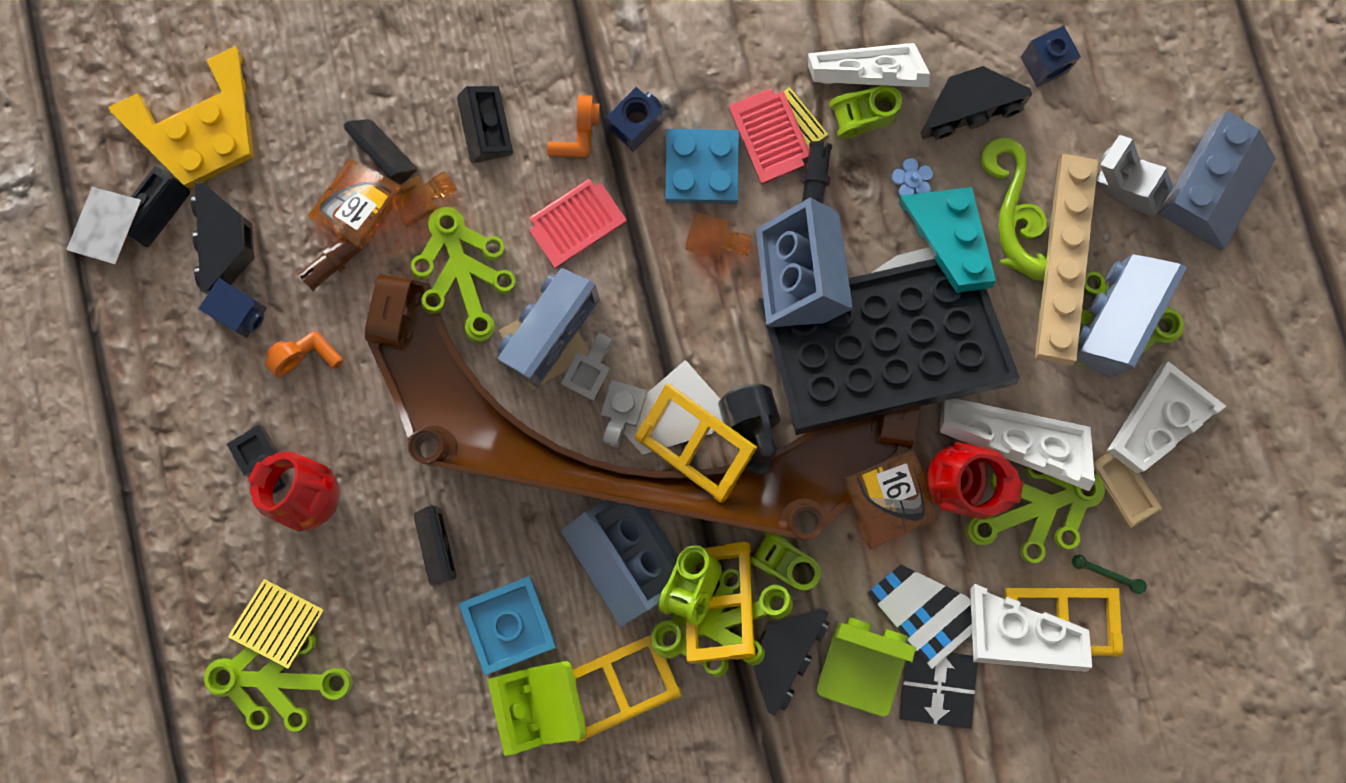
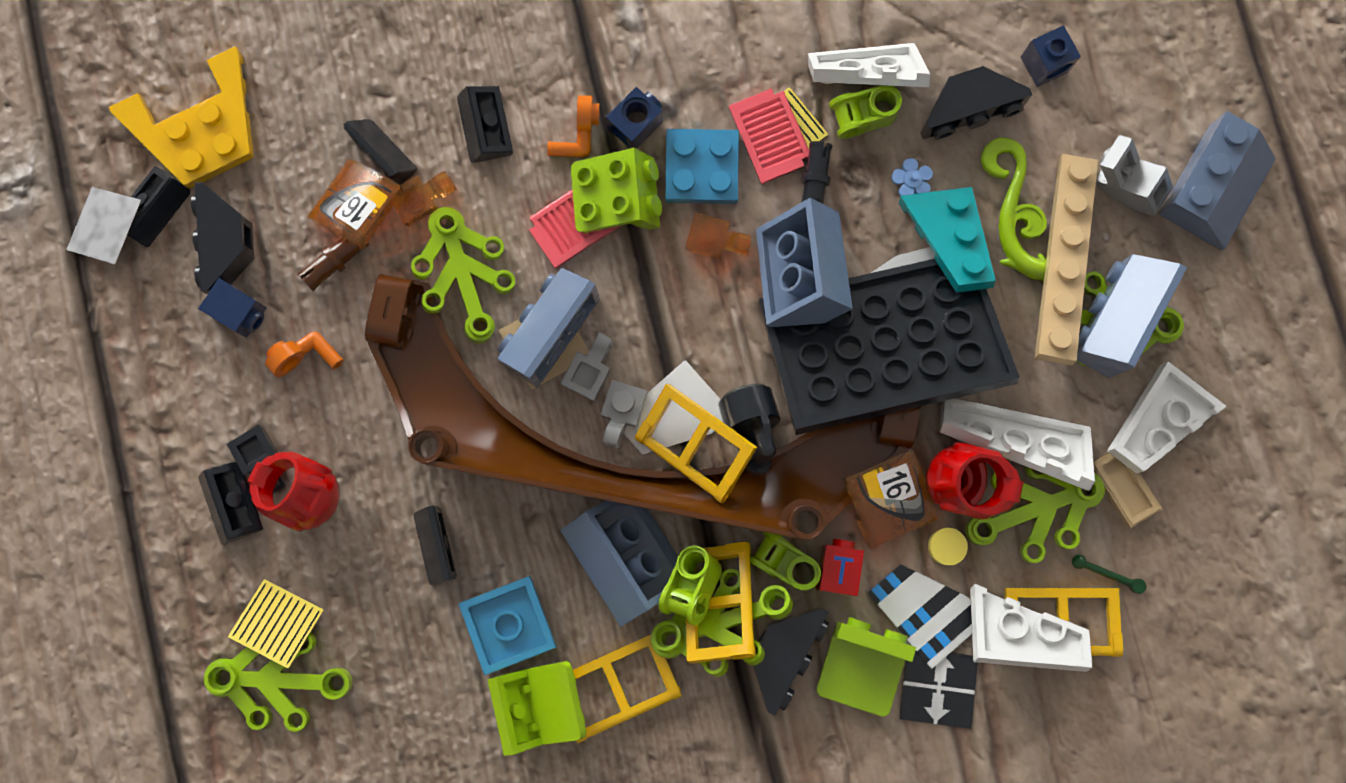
(230, 502): none -> black slope
(616, 191): none -> lime bracket
(840, 568): none -> red brick
(947, 546): none -> light yellow tile

